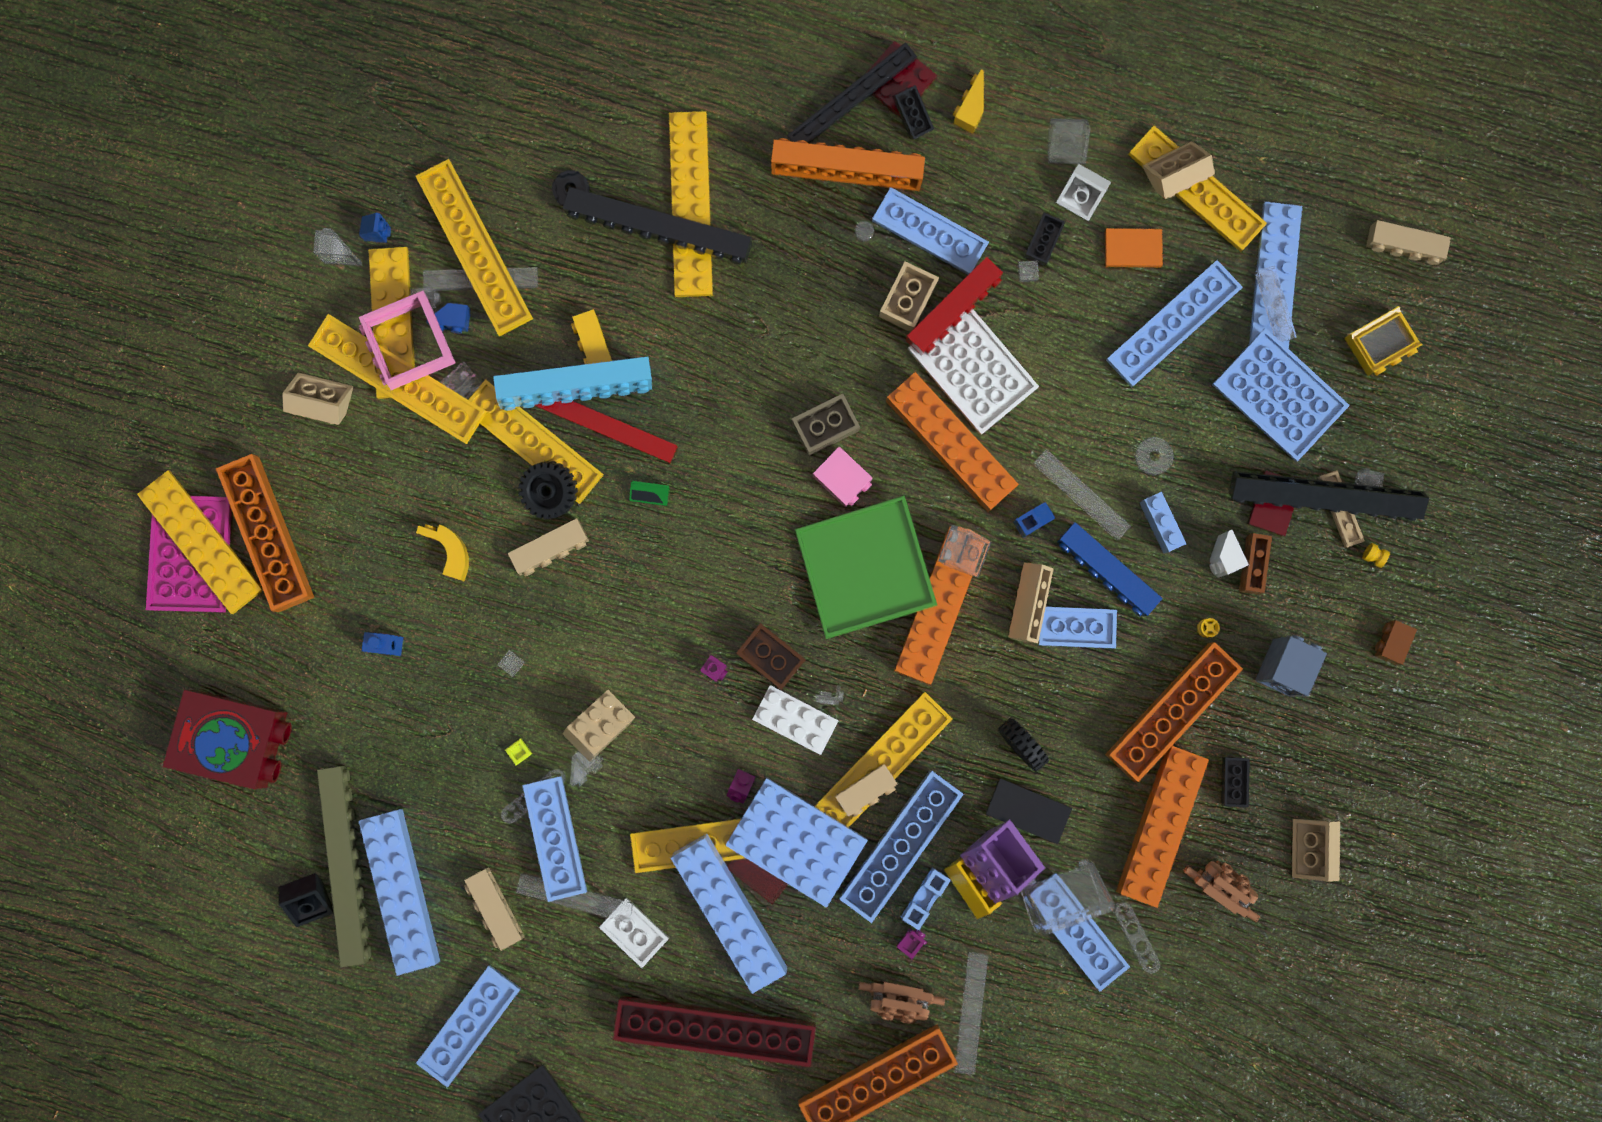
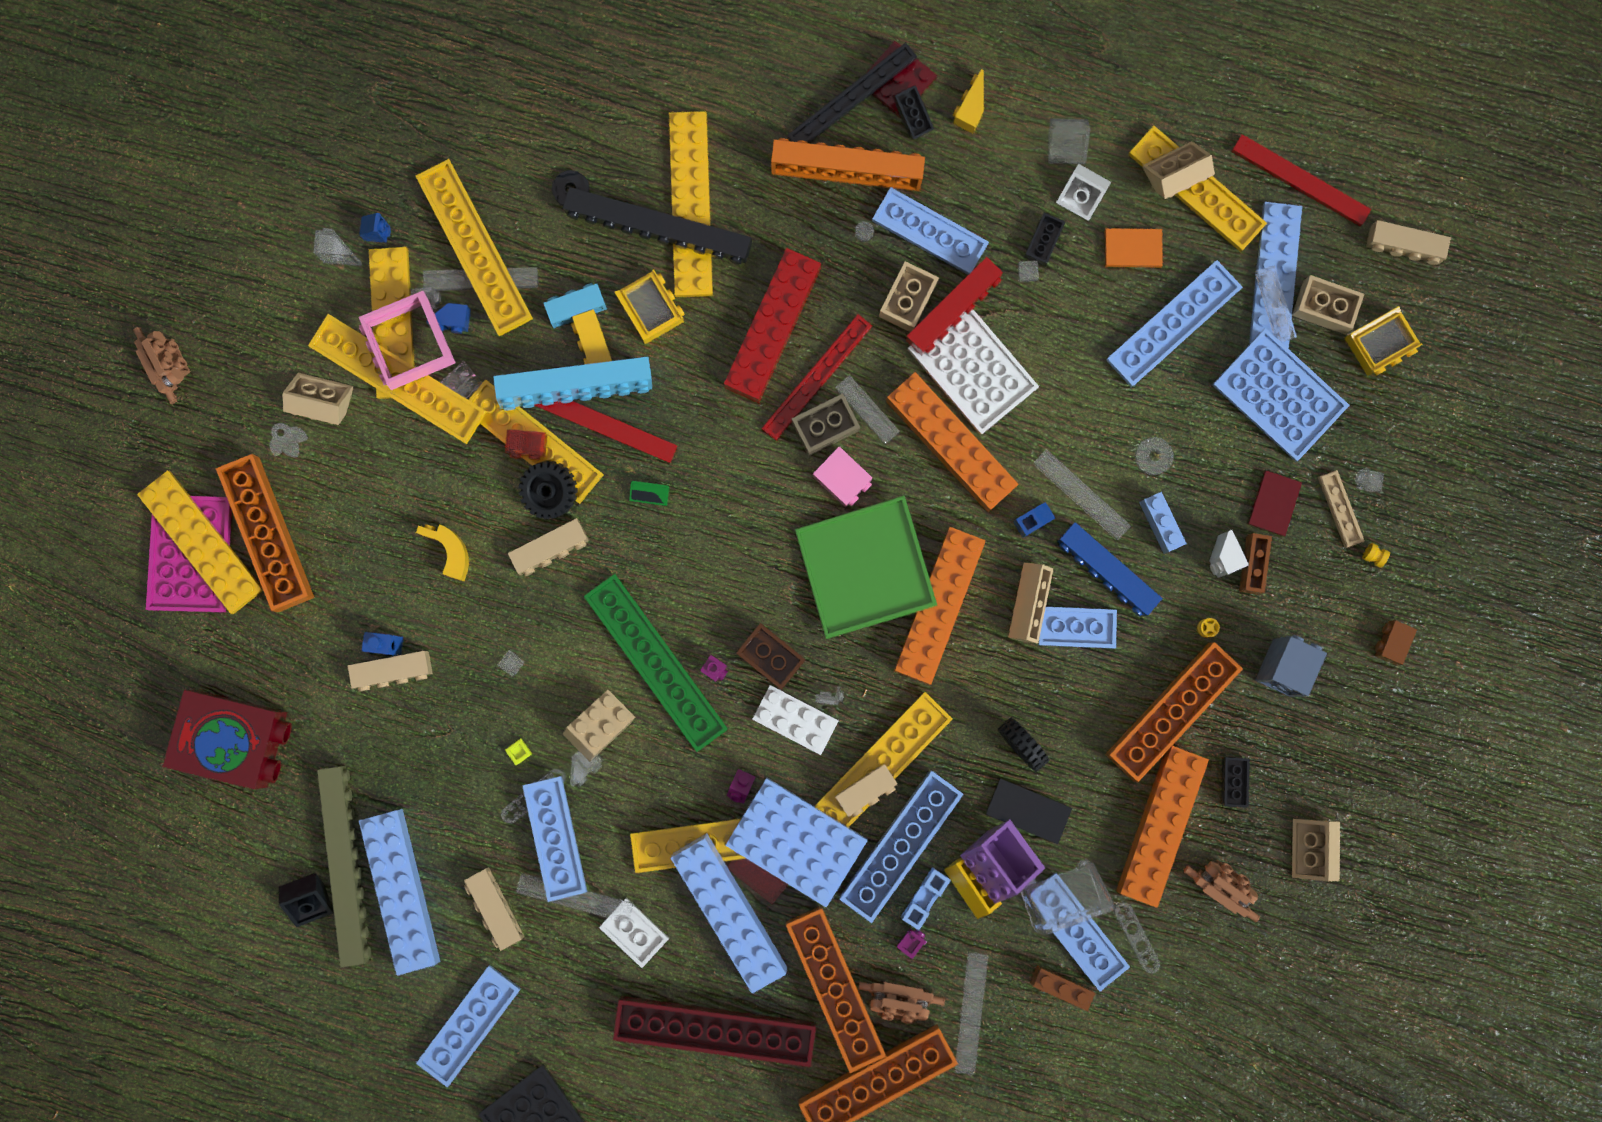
(161, 361): none -> nougat piece
(288, 442): none -> clear plate
(390, 669): none -> tan brick
(526, 443): none -> clear red brick
(563, 308): none -> medium azure brick
(650, 306): none -> window
(656, 662): none -> green plate
(772, 325): none -> red brick
(816, 377): none -> red tile
(835, 989): none -> orange brick
(867, 410): none -> clear plate
(964, 550): clear slope -> none
(1062, 988): none -> dark orange brick
(1301, 180): none -> red tile
(1328, 304): none -> tan brick
(1328, 495): black brick -> none

